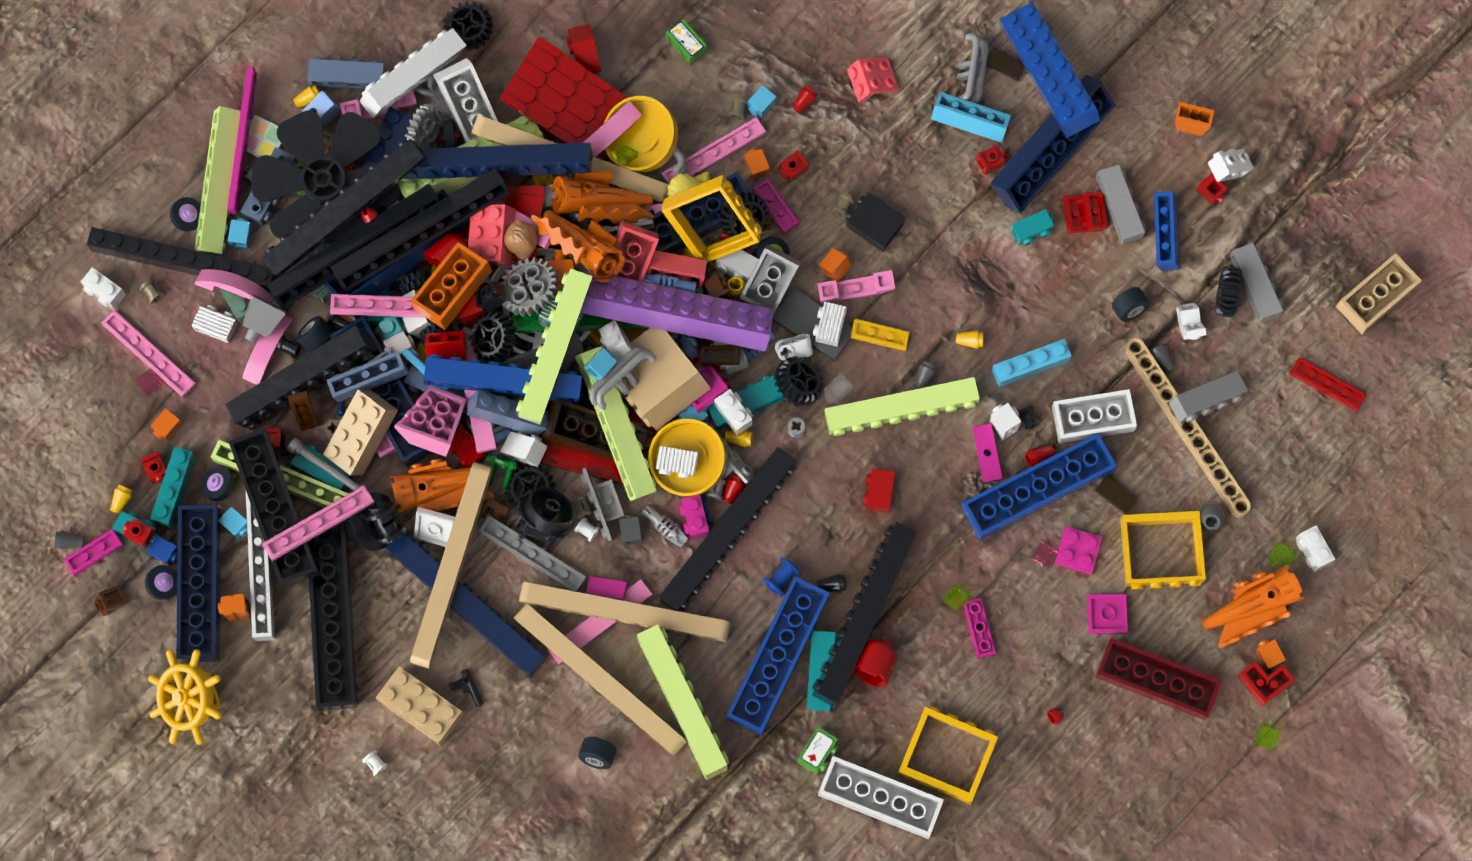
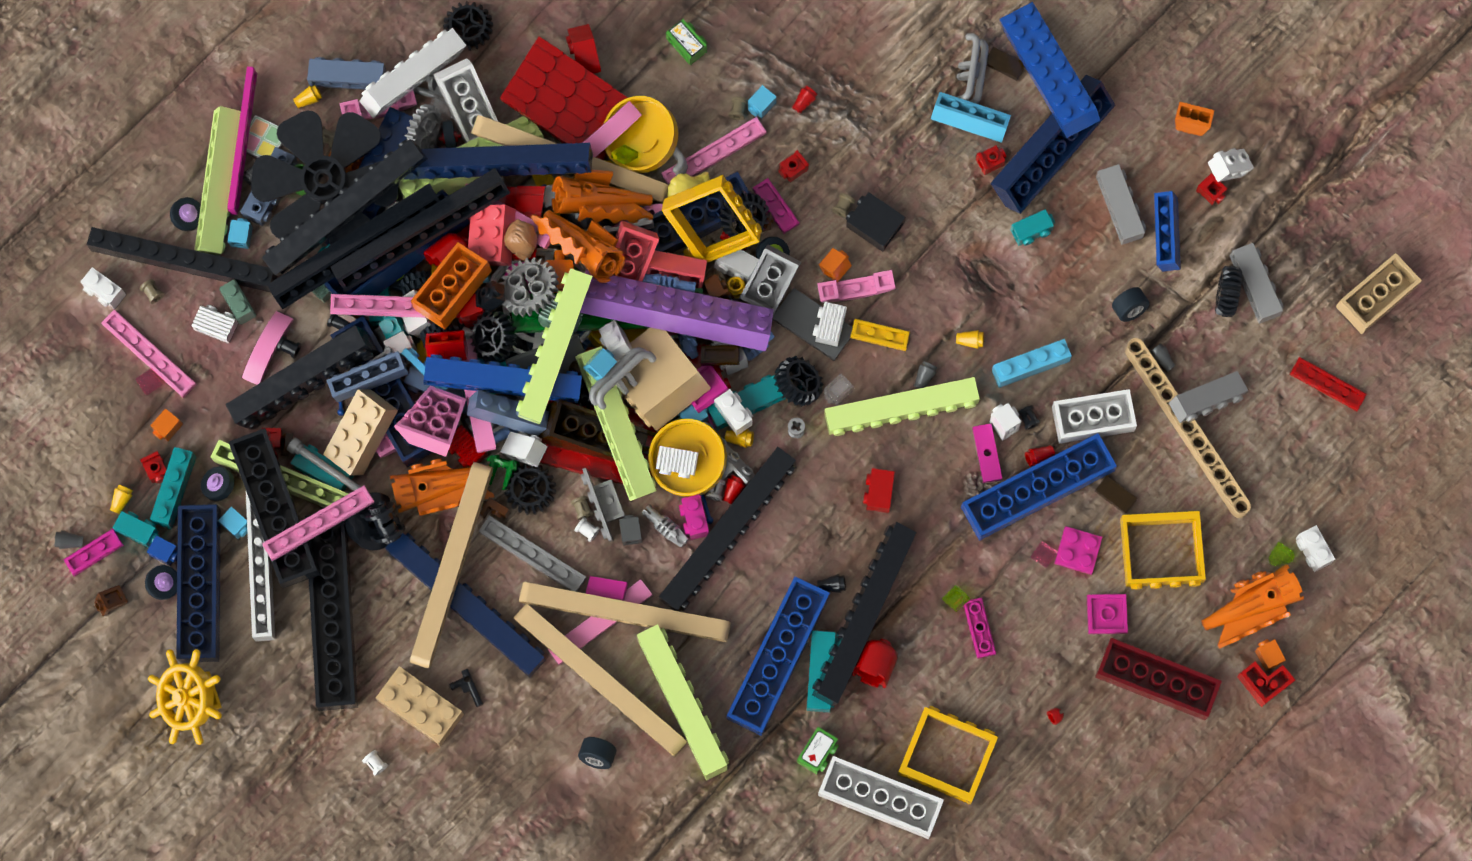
(143, 537): red brick -> none
(231, 282): bright pink slope -> none
(235, 608): orange brick -> none
(261, 317): light grey torso -> none
(303, 410): reddish brown plate -> none
(314, 333): black wheel -> none
(324, 107): light blue torso -> none
(329, 427): dark tan bush -> none
(368, 214): red hinge -> none
(433, 526): white tile -> none
(546, 516): black piece -> none
(756, 164): orange brick -> none
(781, 576): blue hose -> none
(795, 346): white piece -> none
(872, 77): coral bracket -> none
(1085, 212): red slope -> none
(1190, 321): white brick -> none
(1212, 517): dark grey piece -> none
(1266, 737): clear neon green tile -> none

